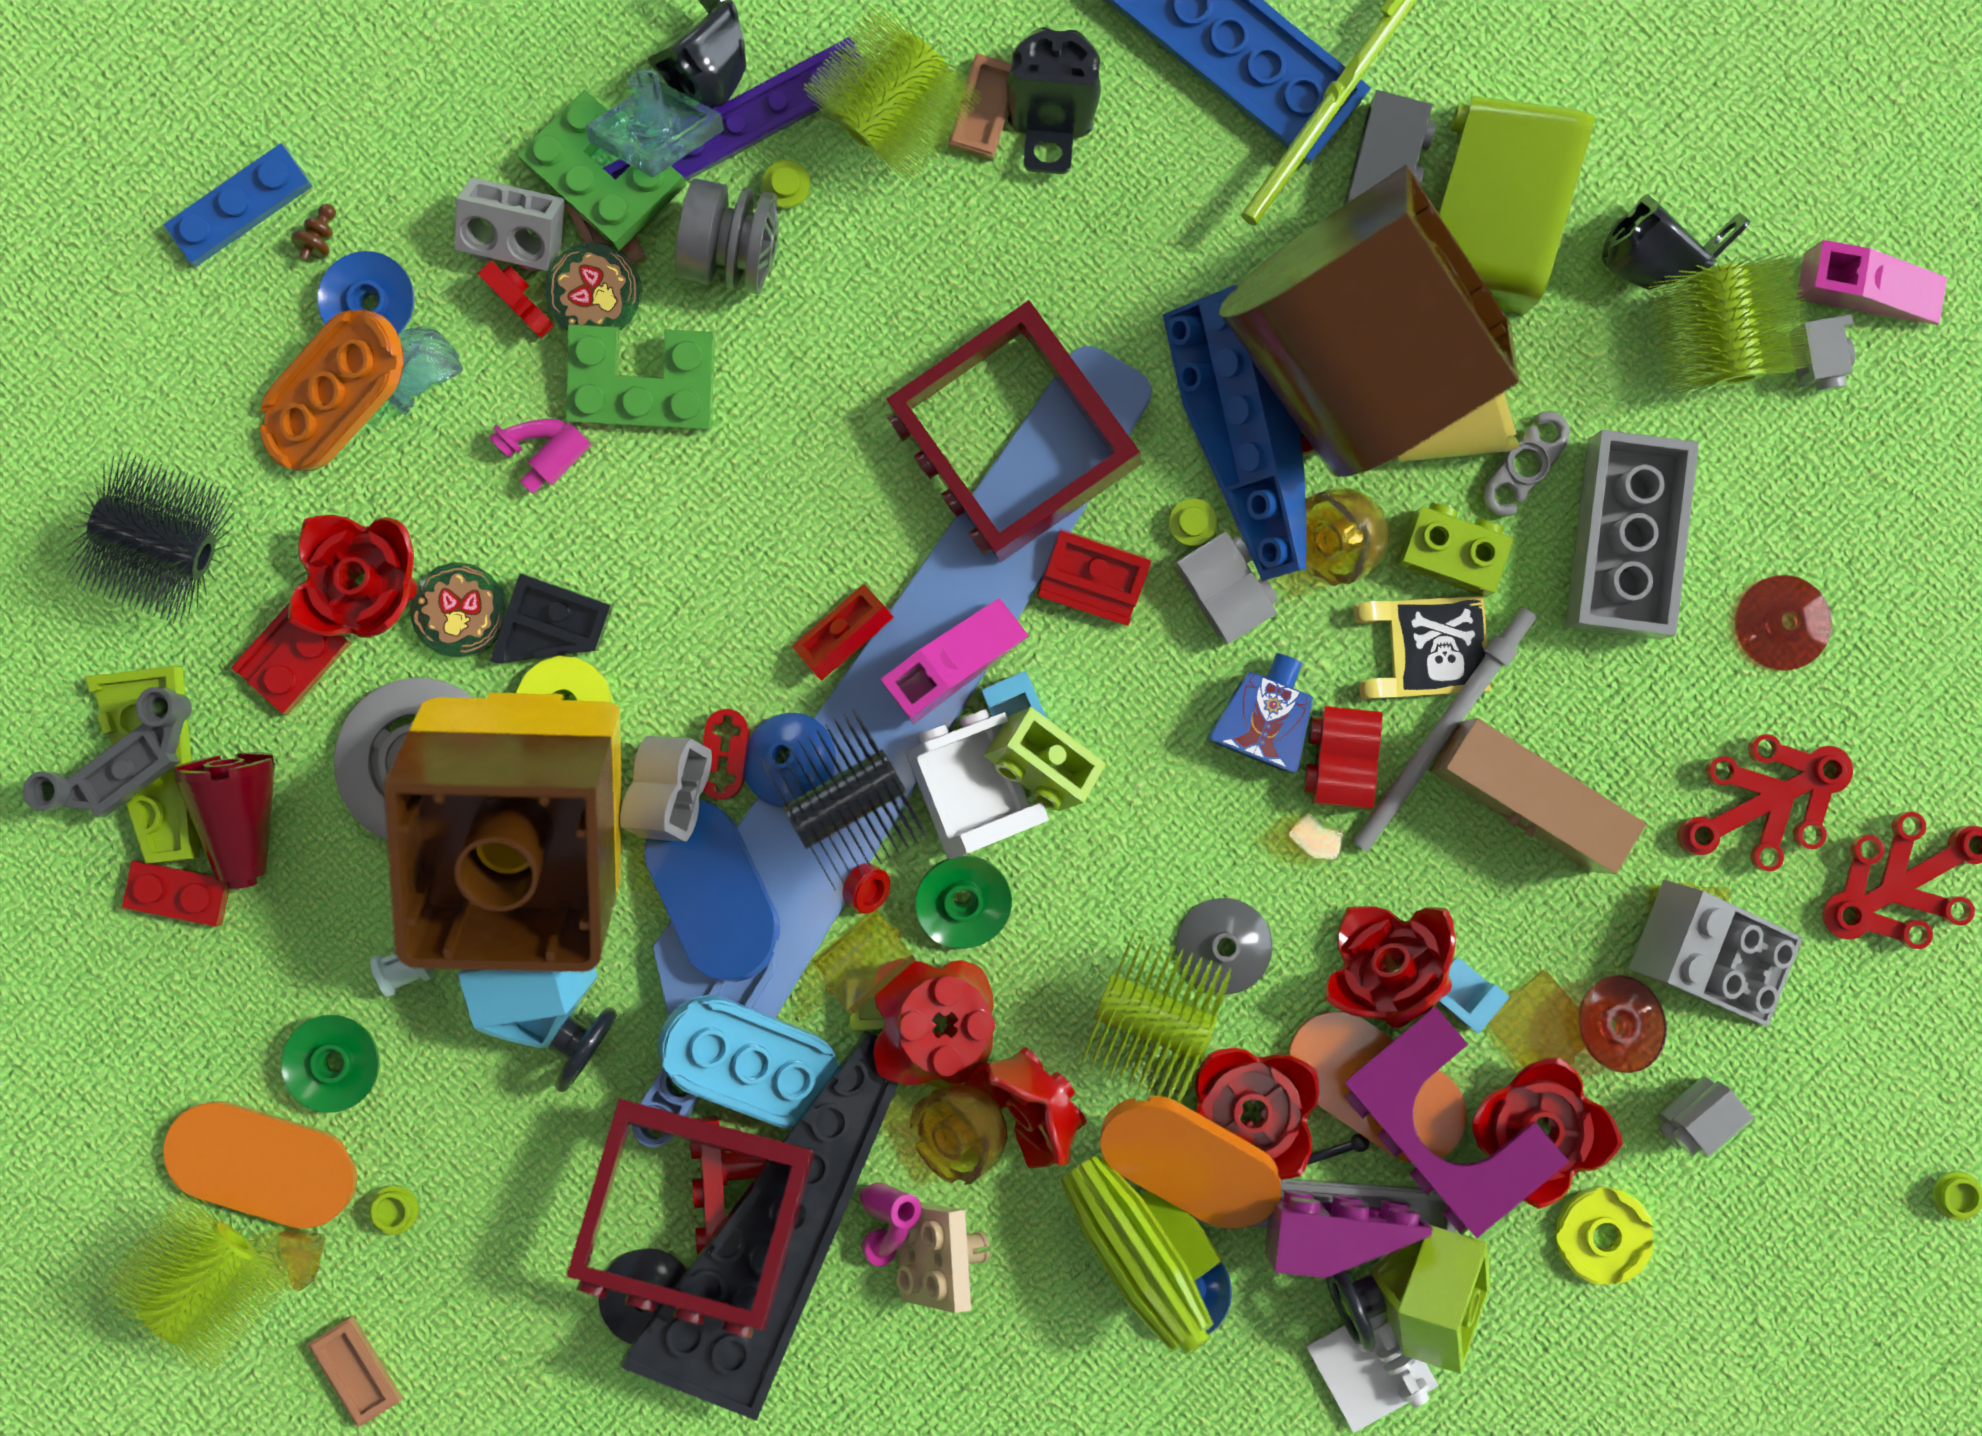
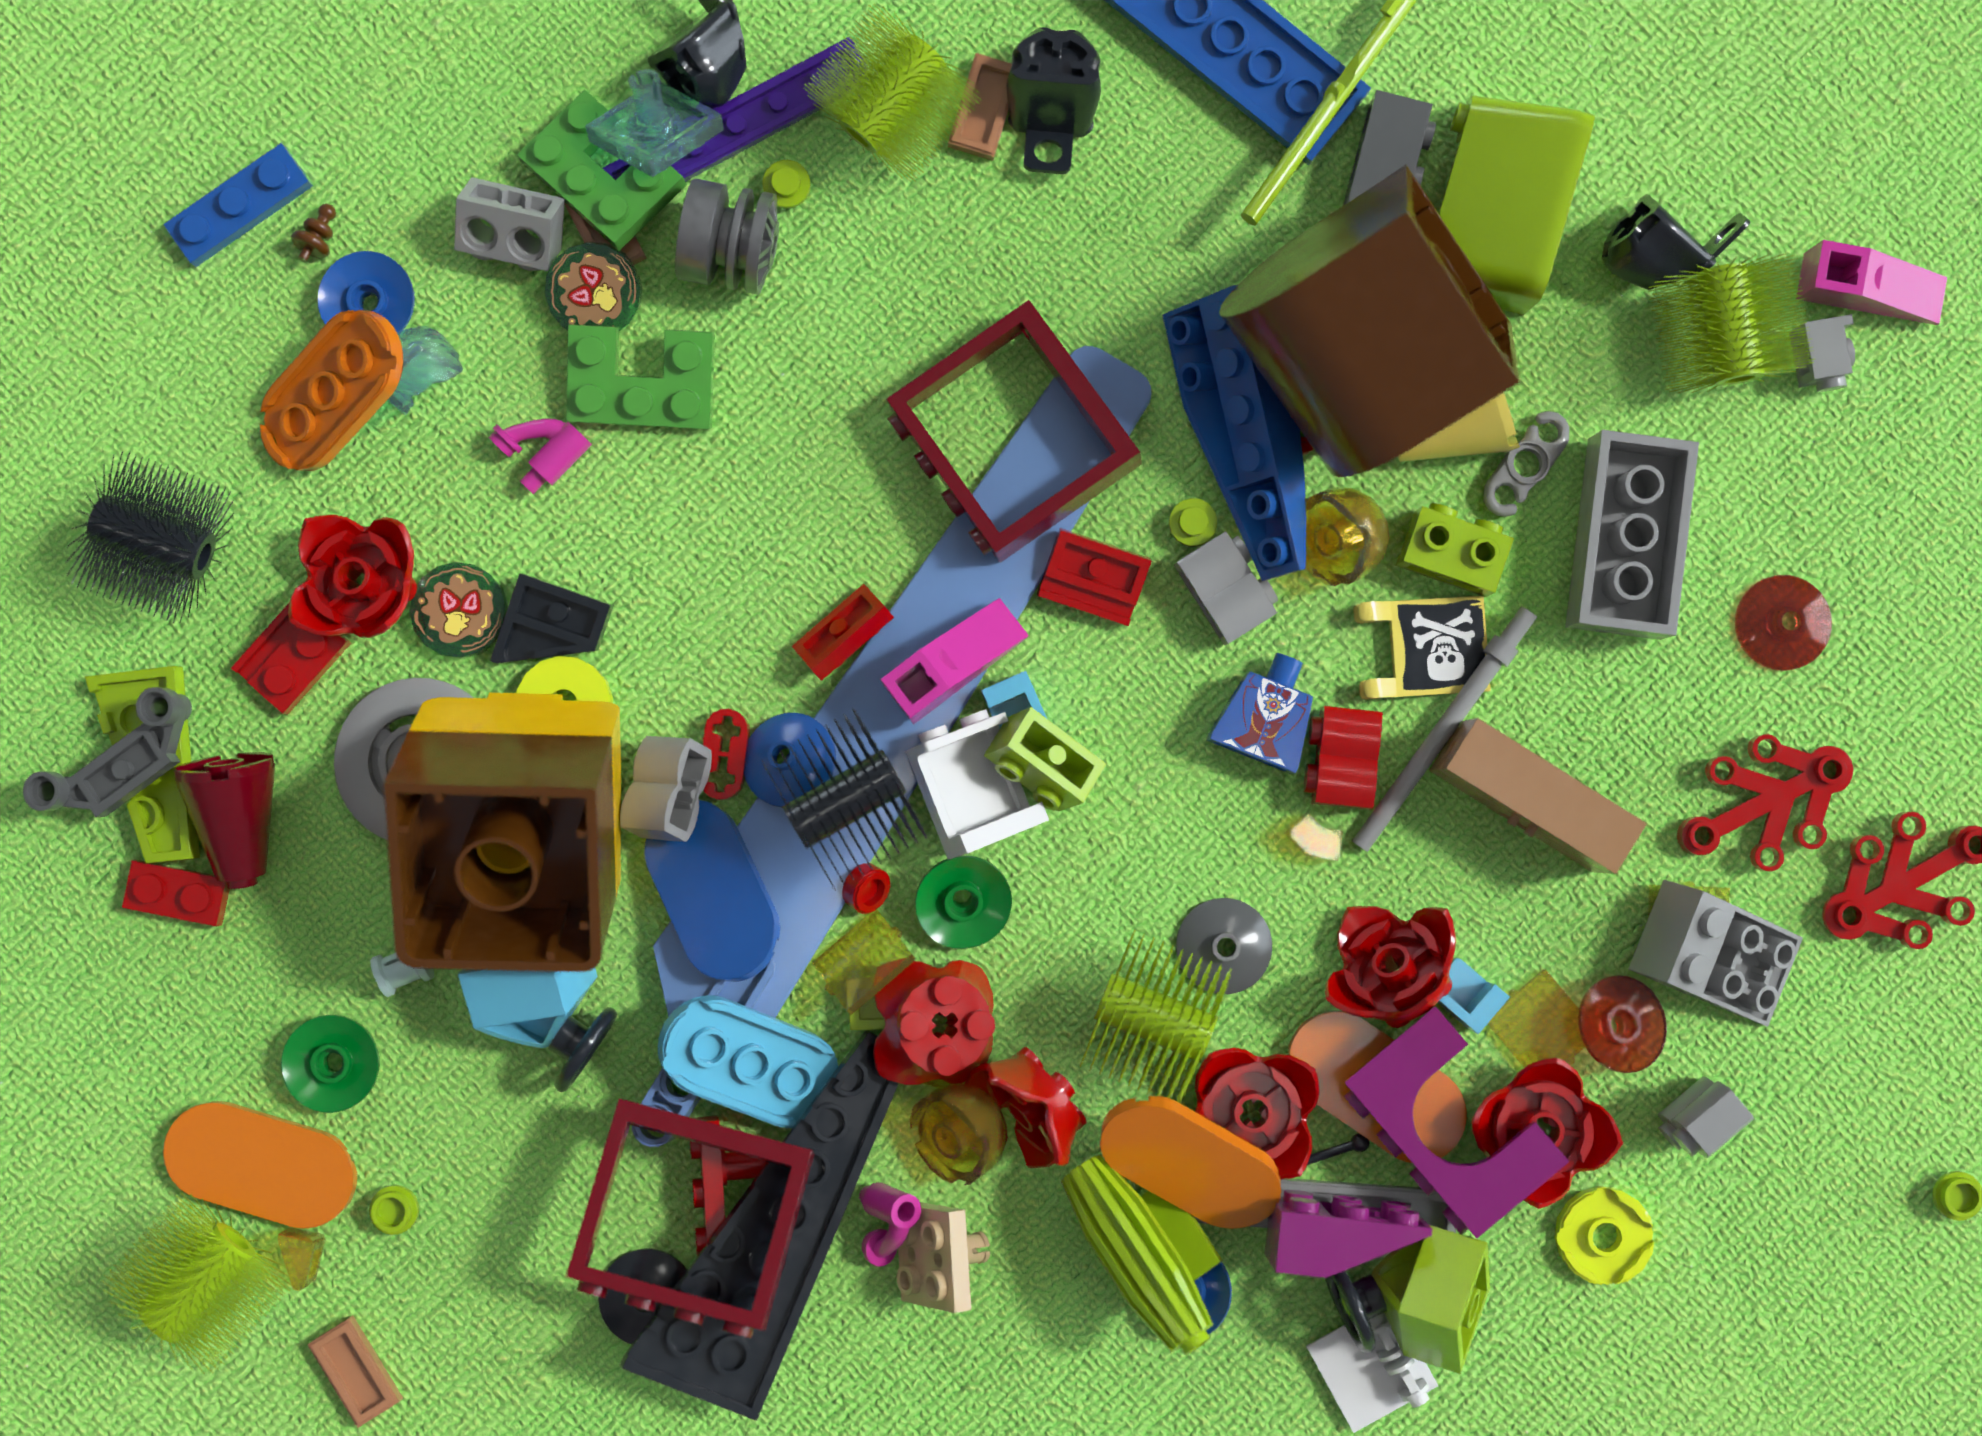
(510, 288): red plate -> none

